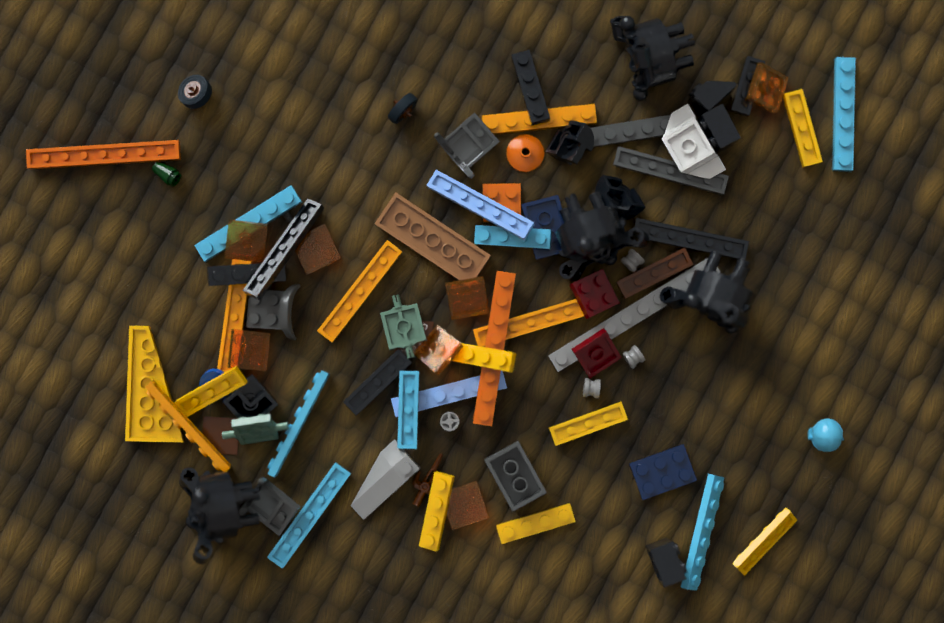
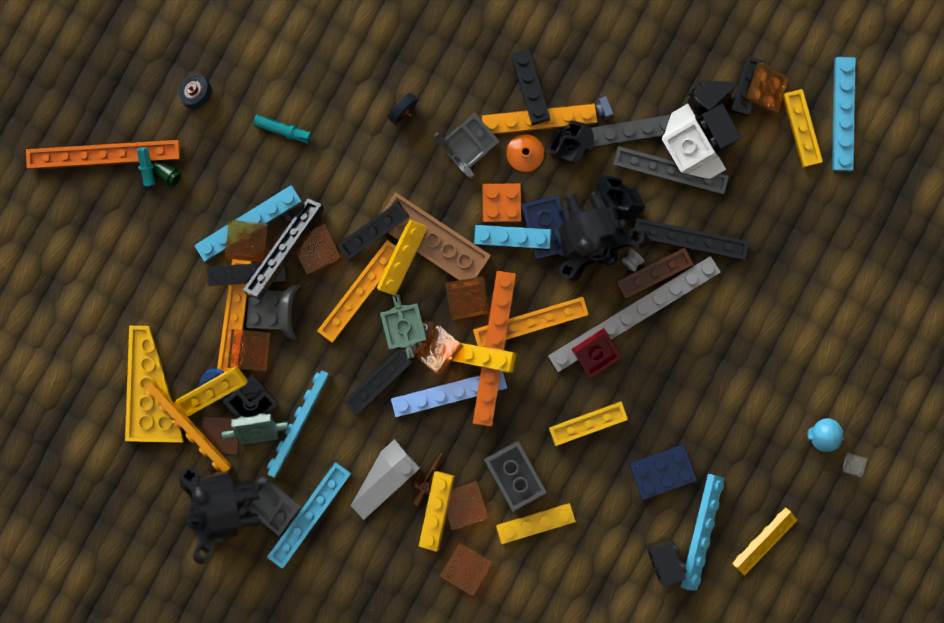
(145, 166): none -> teal axle
(290, 132): none -> teal pin
(373, 230): none -> black plate
(402, 257): none -> yellow plate
(408, 409): medium azure plate -> none
(449, 421): light grey wheel -> none
(466, 569): none -> clear orange plate
(480, 205): light blue plate -> none
(591, 388): light grey wheel -> none
(594, 294): dark red plate -> none
(603, 108): none -> sand blue plate
(633, 356): light grey wheel -> none
(652, 51): black piece -> none
(716, 295): black piece -> none
(854, 464): none -> clear plate

